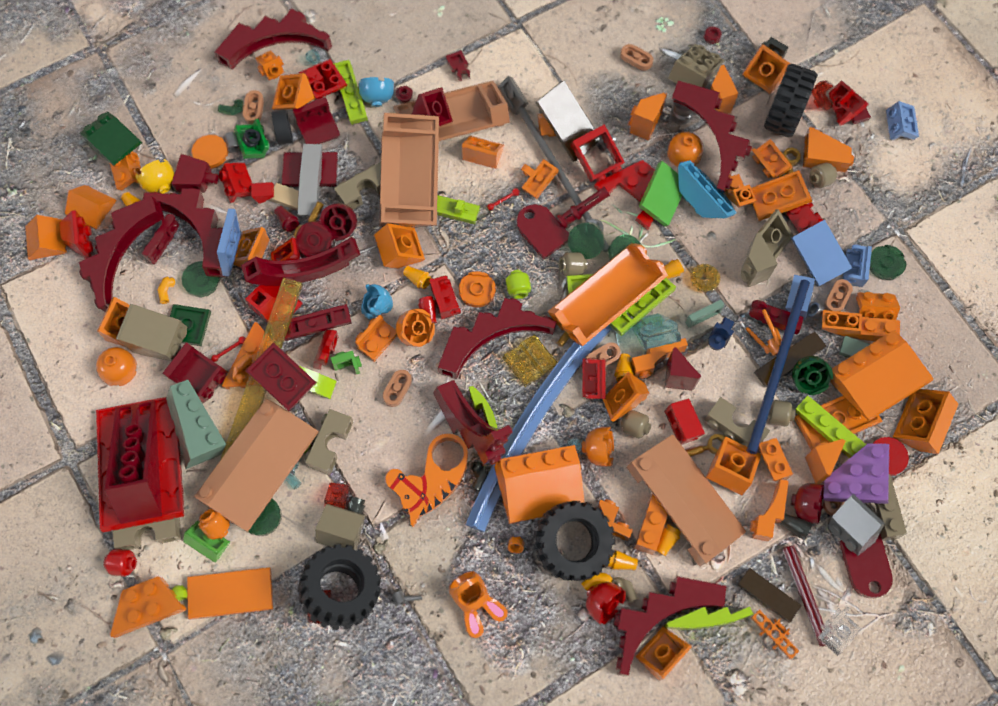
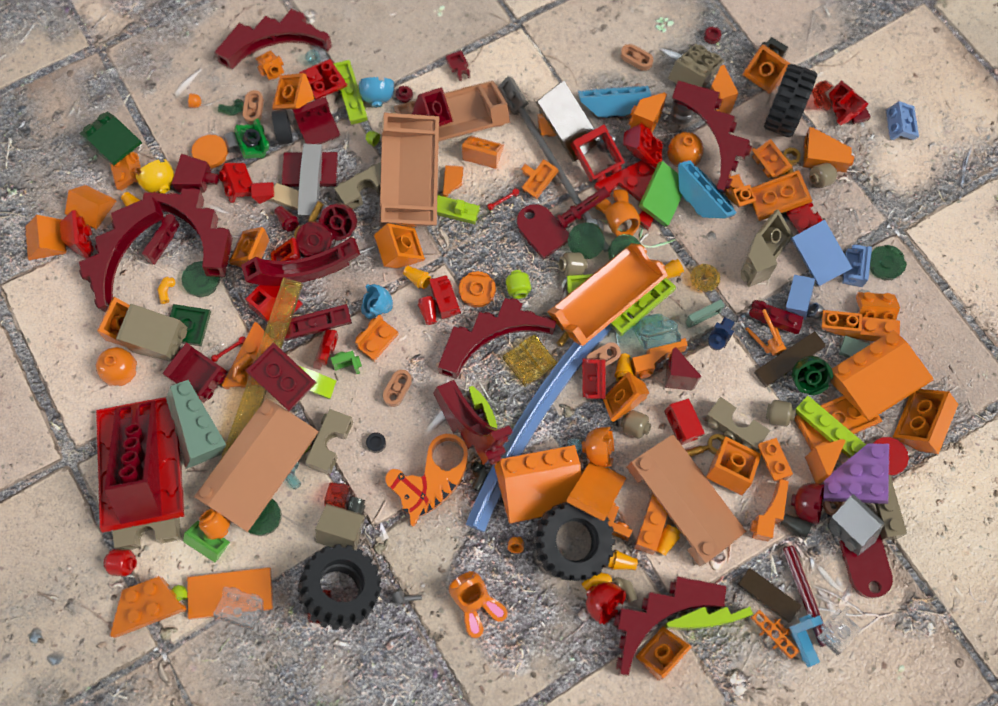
(194, 100): none -> orange hinge
(229, 242): medium blue tile -> none
(239, 608): none -> clear bracket
(373, 137): none -> lime hinge
(376, 442): none -> black tile
(415, 328): orange cylinder -> none
(453, 179): none -> orange tile
(596, 490): none -> orange tile
(613, 101): none -> dark azure wedge
(619, 212): none -> orange piece
(643, 145): none -> red slope
(778, 367): dark blue piece -> none
(803, 641): none -> dark azure bracket
(838, 298): nougat plate -> none

